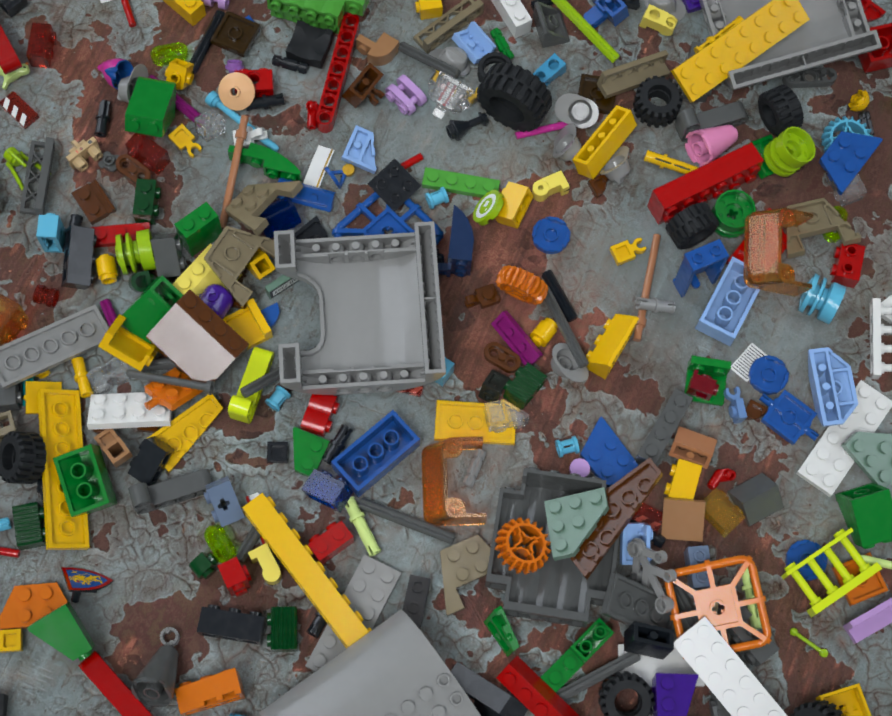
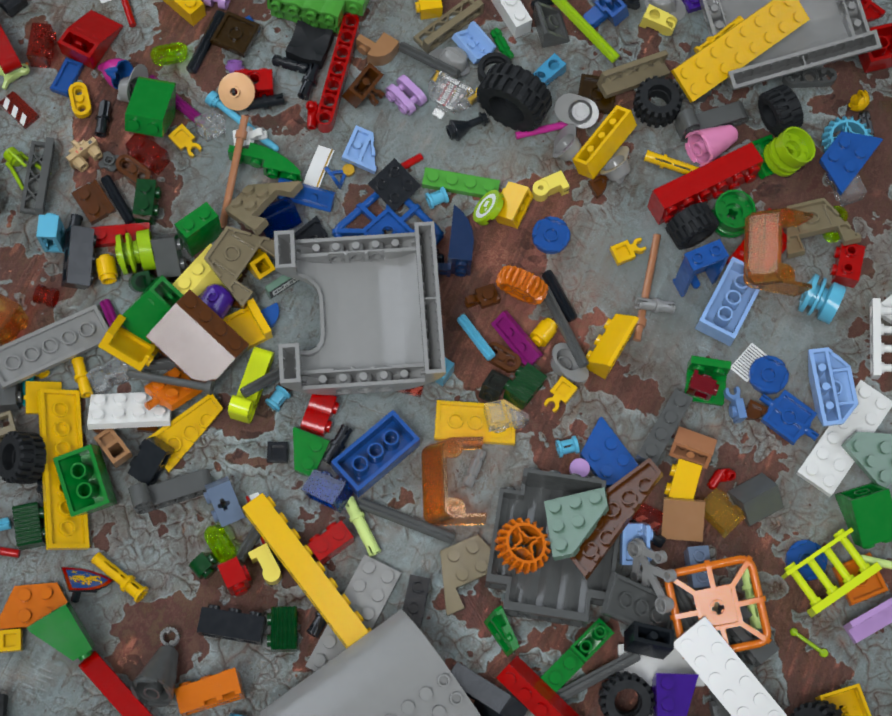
(66, 76): none -> blue tile
(80, 101): none -> yellow plate
(89, 38): none -> red slope
(117, 199): none -> black axle
(126, 582): none -> yellow pin
(180, 73): yellow brick -> none
(308, 81): none -> black pin
(476, 337): none -> medium azure axle
(562, 391): none -> yellow plate

